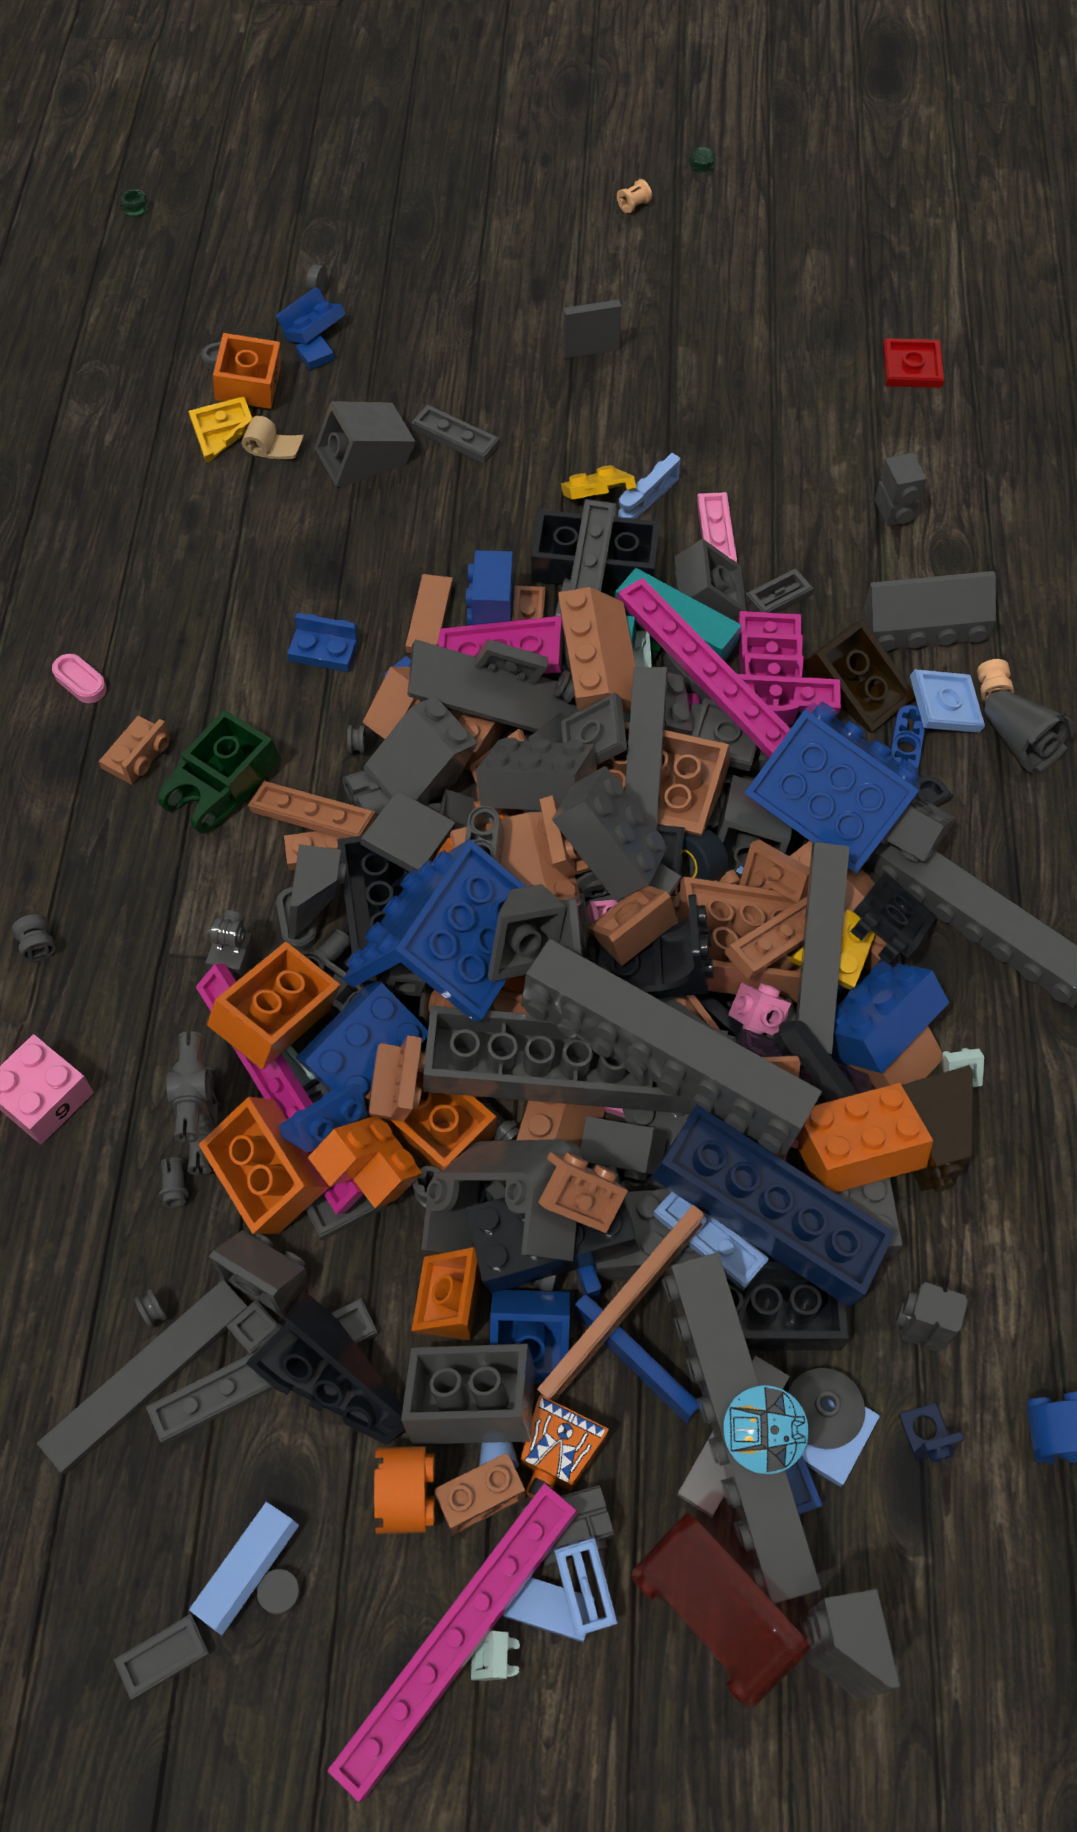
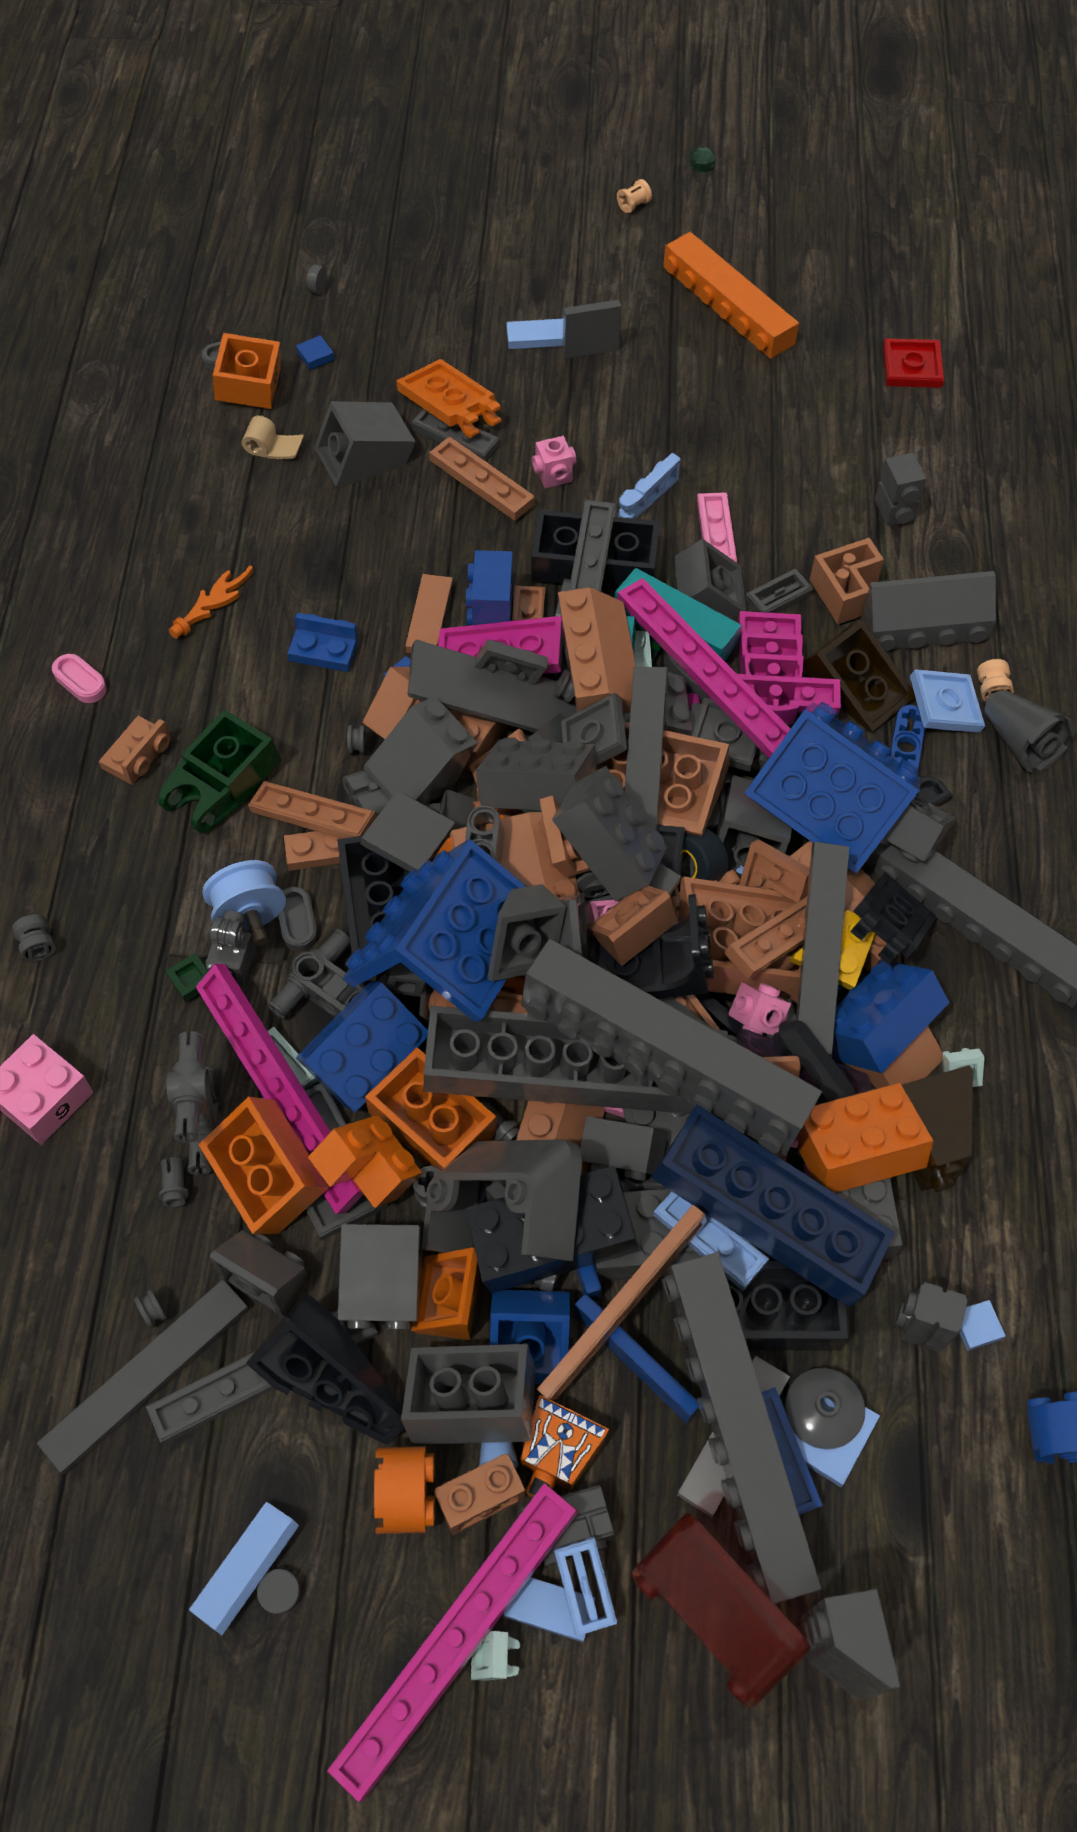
(133, 202): clear green tile -> none
(161, 1657): dark grey tile -> none
(187, 975): none -> dark green plate
(218, 598): none -> orange piece
(220, 425): yellow wing -> none
(249, 890): none -> light blue wheel
(252, 1326): dark grey tile -> none
(273, 1005): orange brick -> none
(308, 317): blue bracket -> none
(313, 1124): blue bracket -> none
(314, 884): dark grey slope -> none
(380, 1275): none -> dark grey slope
(394, 1079): nougat bracket -> none
(450, 396): none -> orange tile
(482, 478): none -> nougat plate
(535, 333): none -> light blue tile
(554, 461): none -> bright pink brick
(581, 1192): nougat bracket -> none
(598, 483): yellow wing -> none
(730, 295): none -> orange brick
(765, 1429): medium azure dish -> none
(845, 577): none -> nougat brick
(938, 1447): dark blue bracket -> none
(980, 1326): none -> light blue tile

